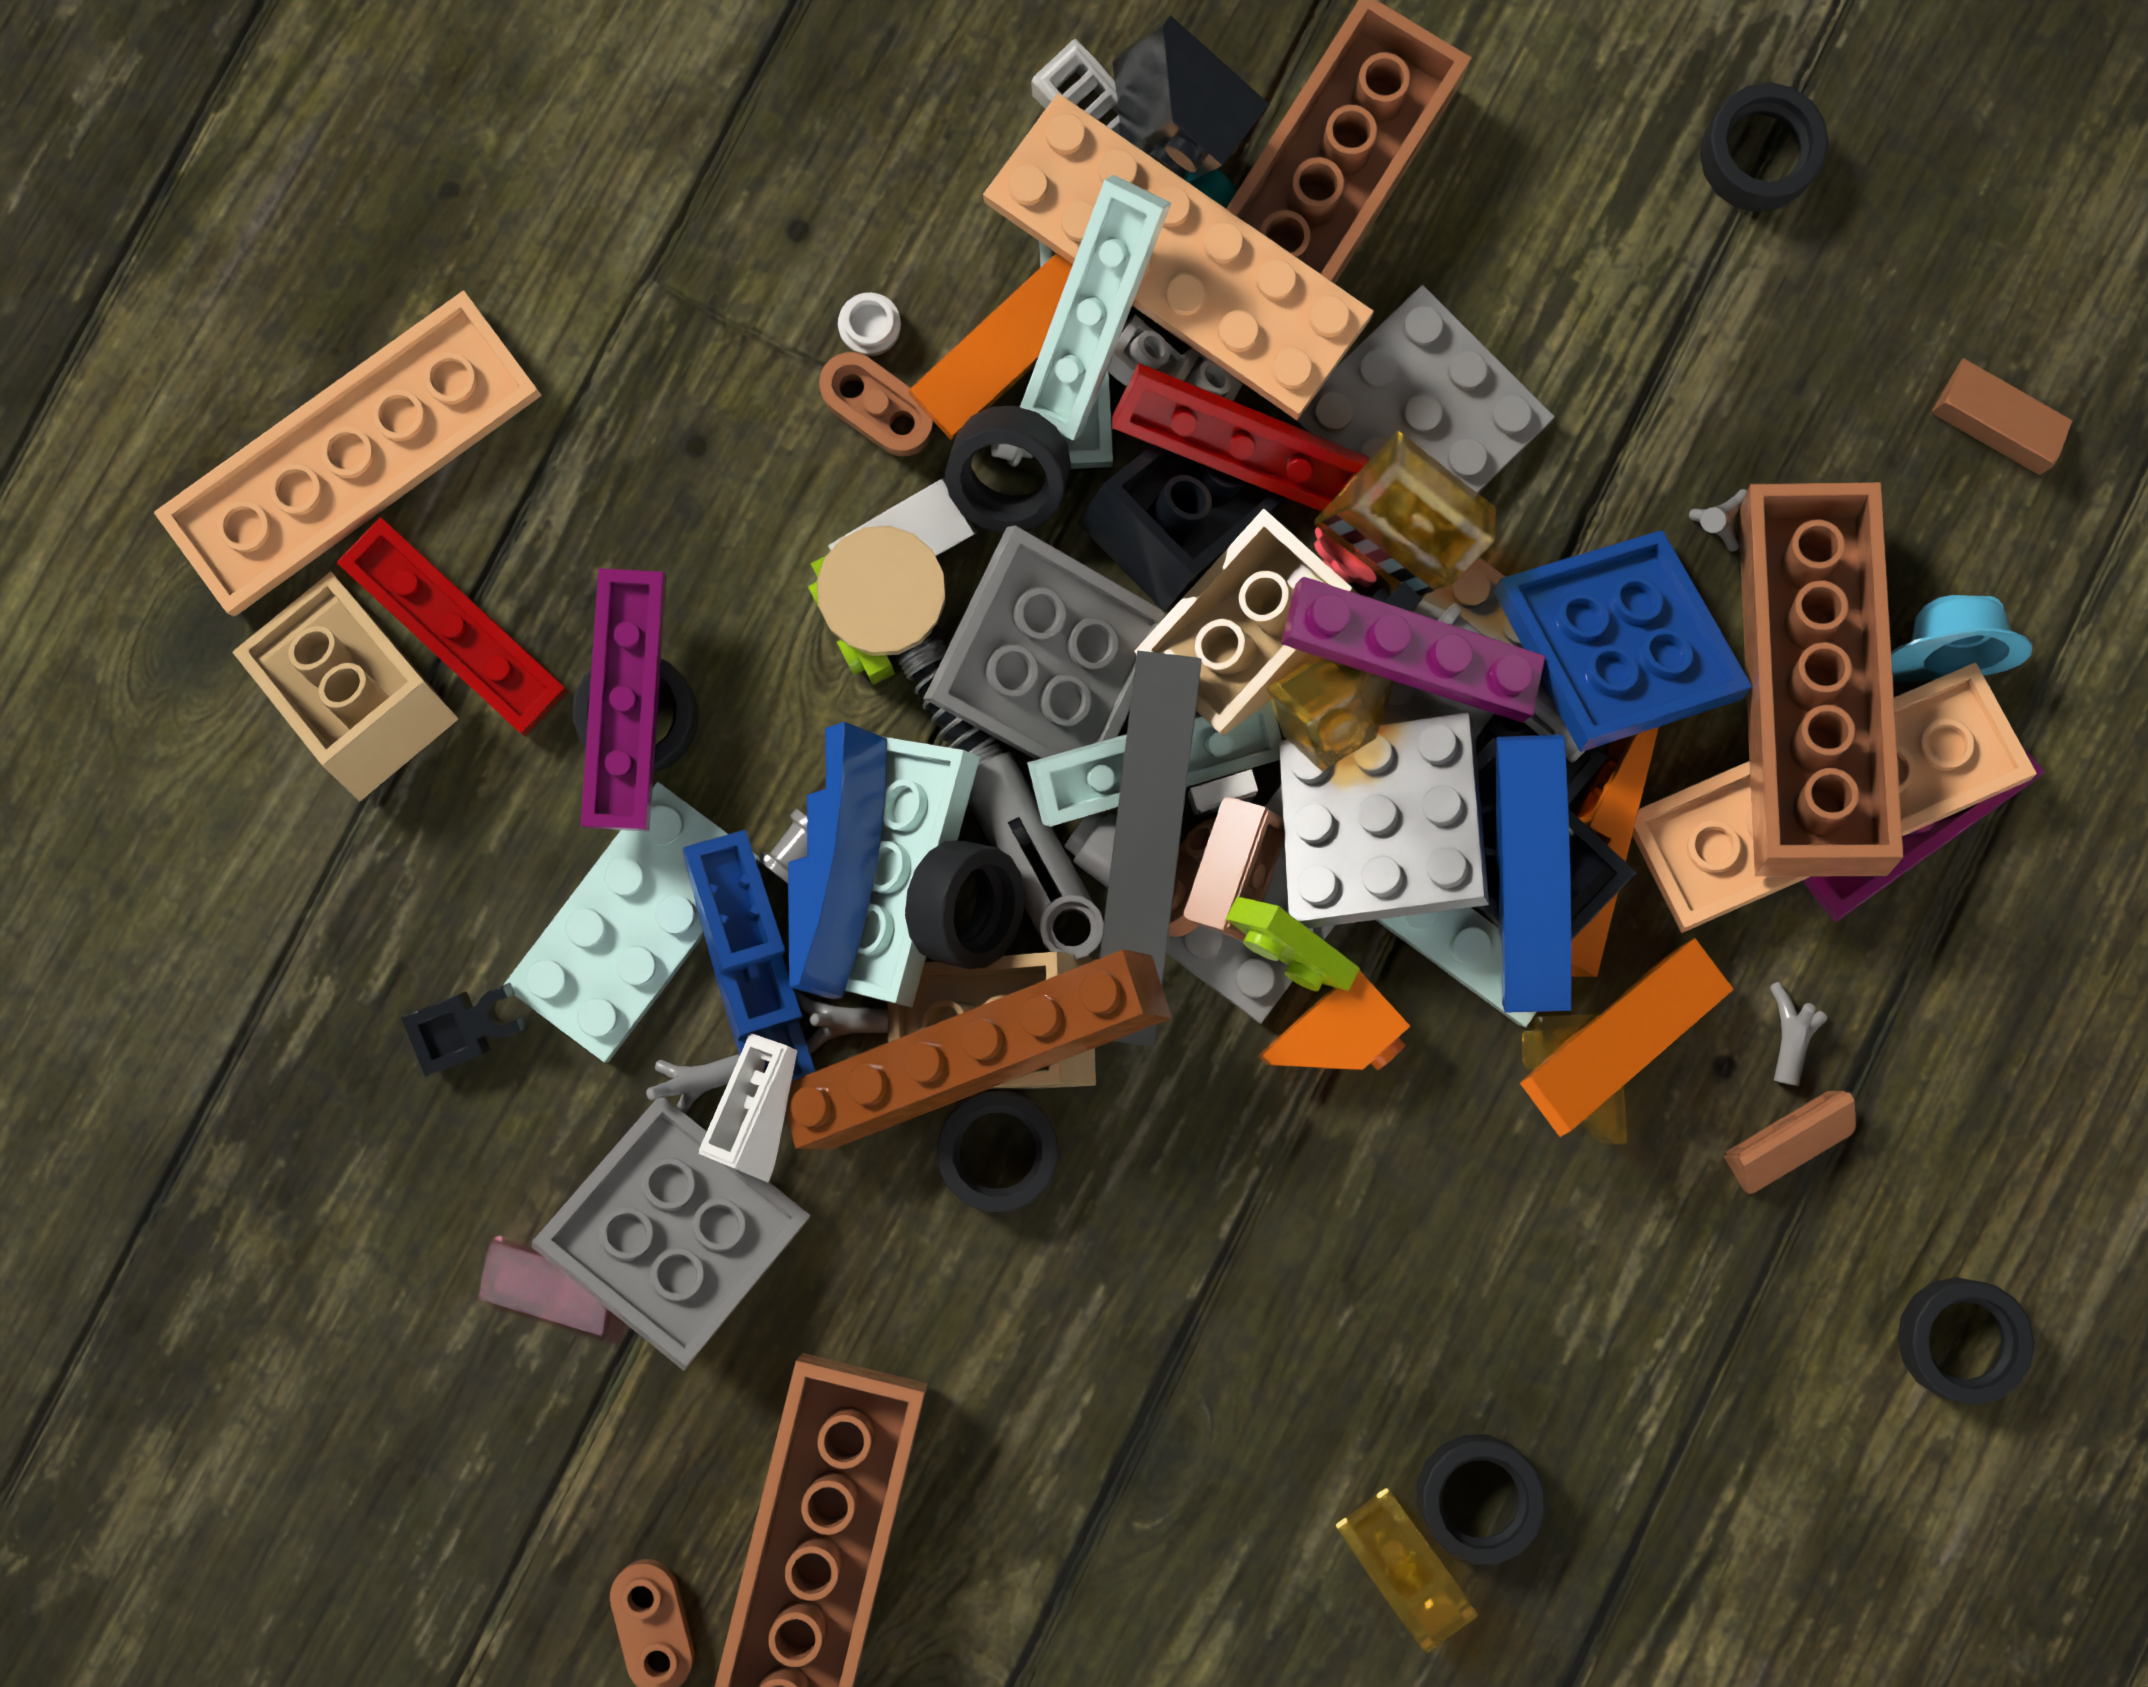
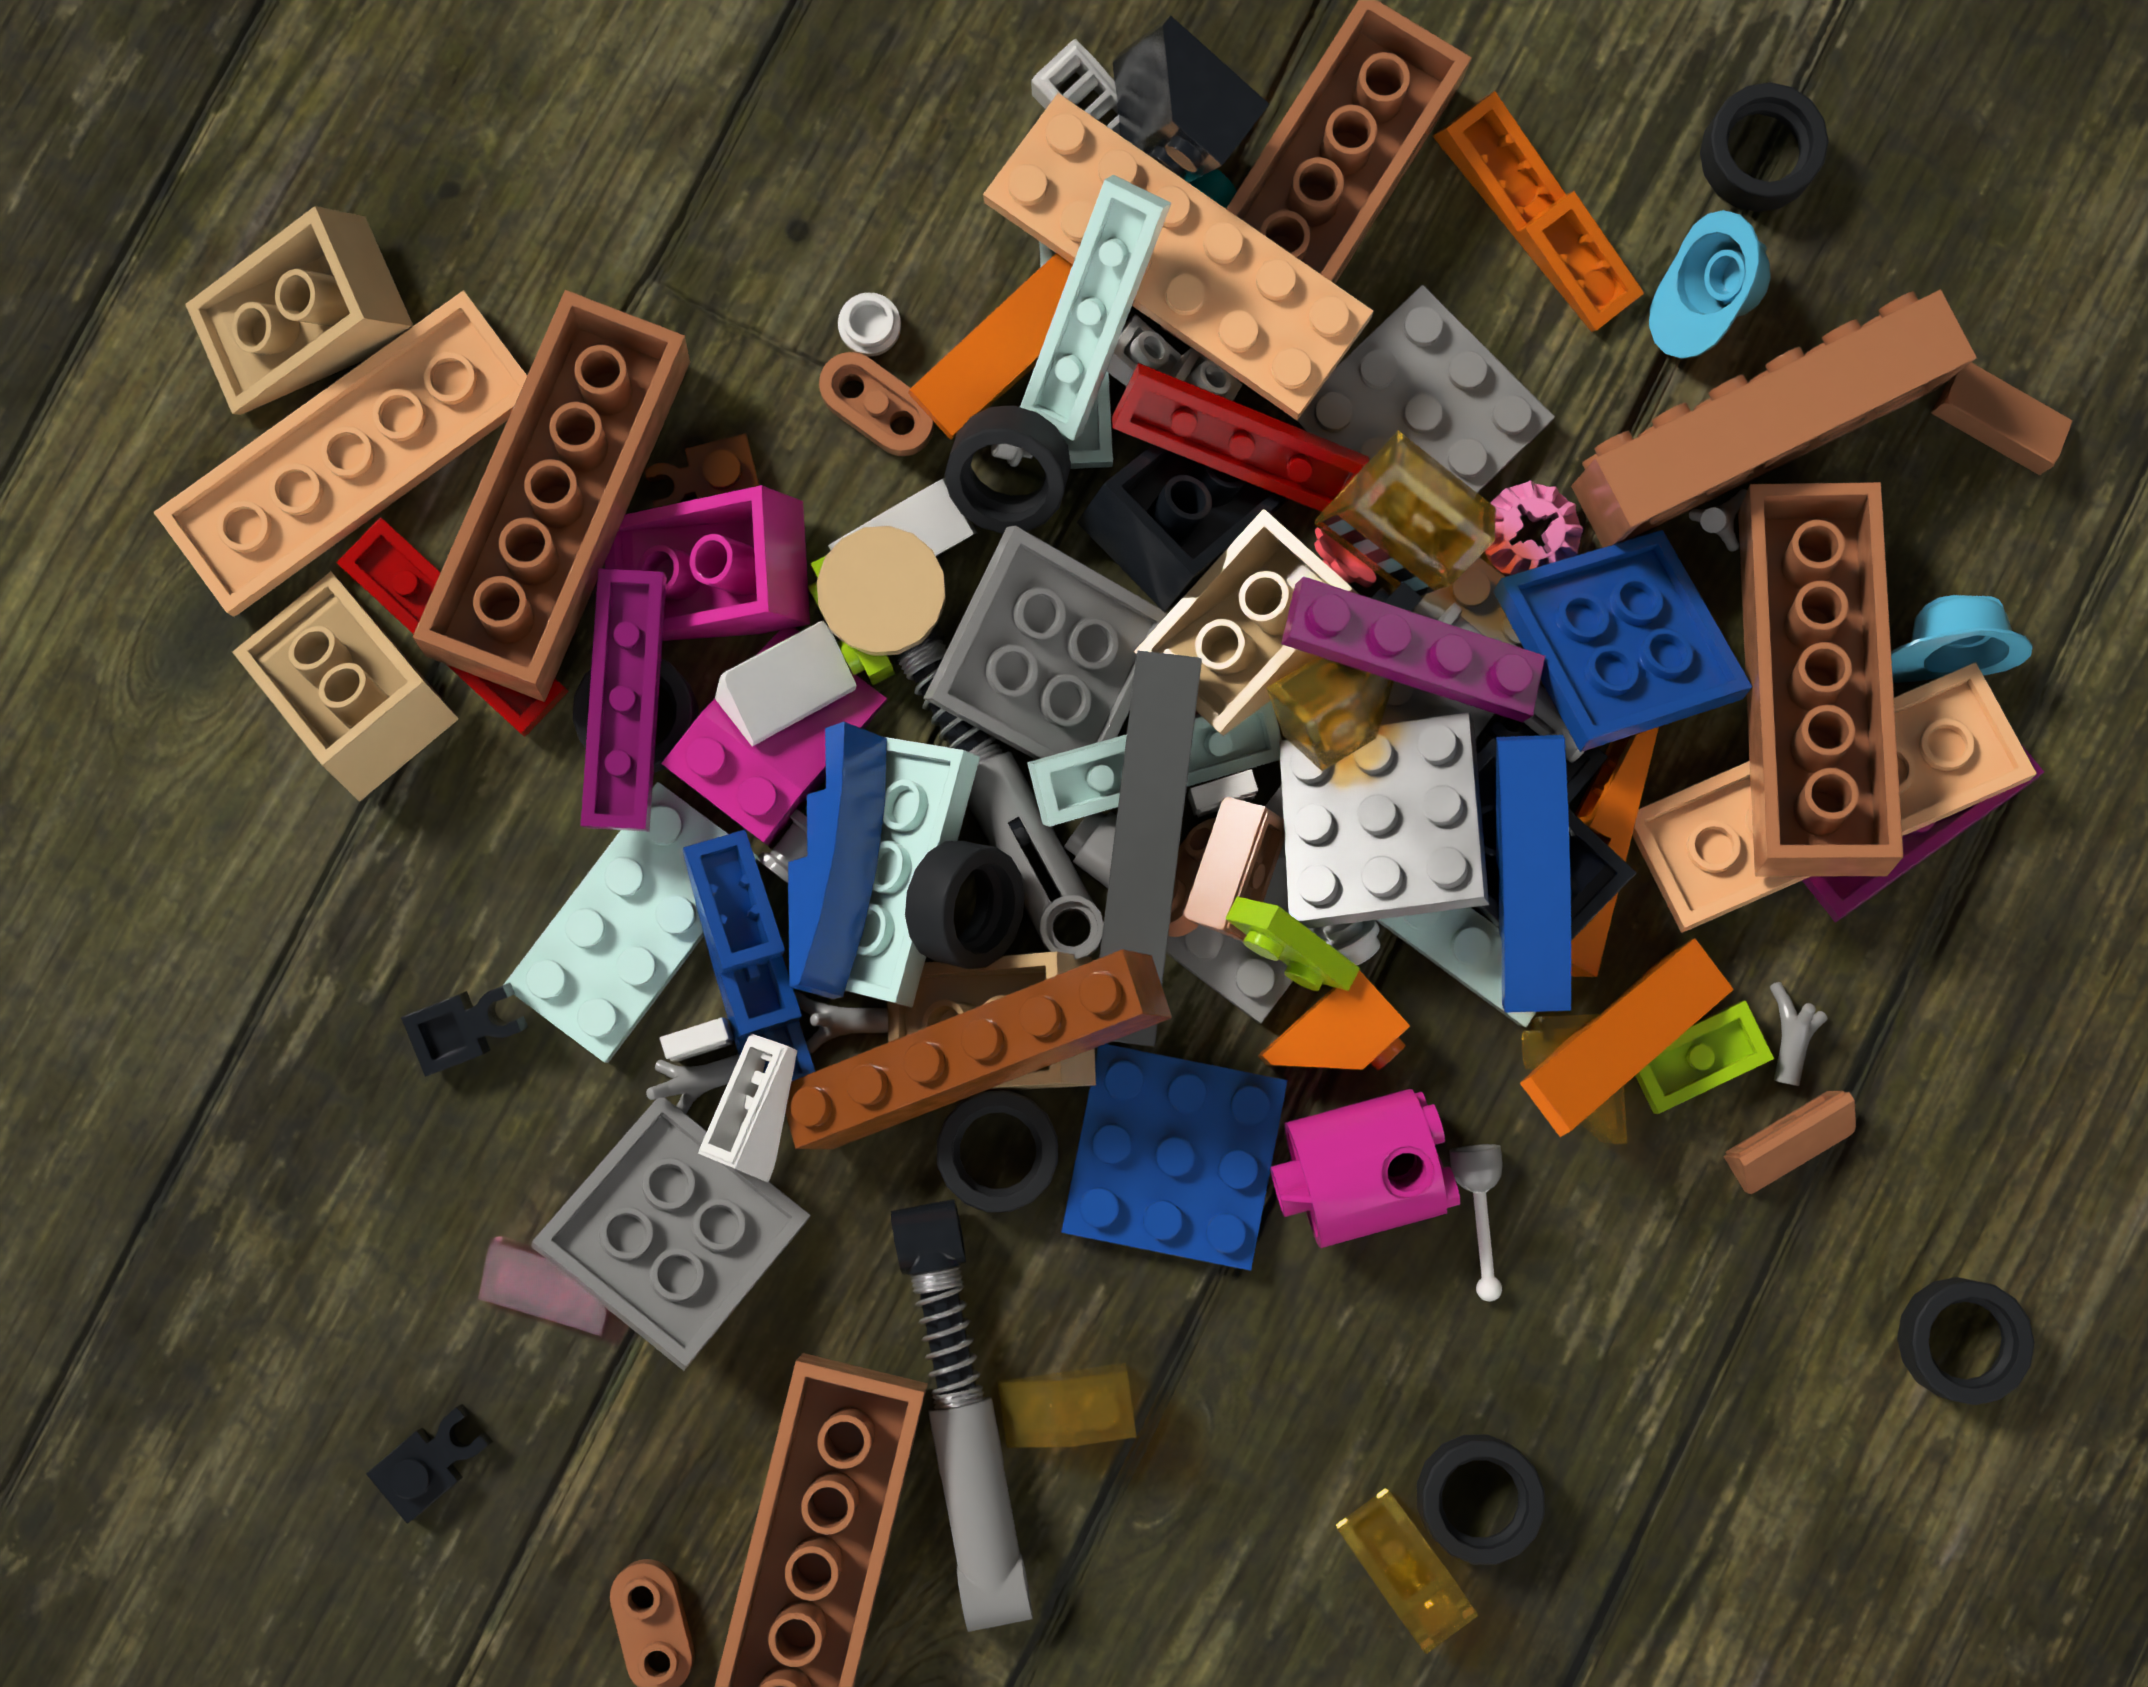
(299, 309): none -> tan slope
(423, 1467): none -> black plate
(553, 496): none -> nougat brick
(697, 1040): none -> white tile
(712, 470): none -> reddish brown plate
(728, 562): none -> dark pink slope
(771, 779): none -> dark pink slope
(785, 683): none -> white slope
(963, 1423): none -> piece
(1068, 1408): none -> clear yellow slope
(1174, 1156): none -> blue plate
(1344, 1172): none -> dark pink cylinder
(1354, 940): none -> white plate
(1478, 1170): none -> hinge
(1538, 212): none -> orange slope
(1538, 503): none -> bright pink gear
(1705, 1057): none -> lime plate
(1711, 282): none -> medium azure piece
(1771, 419): none -> nougat brick

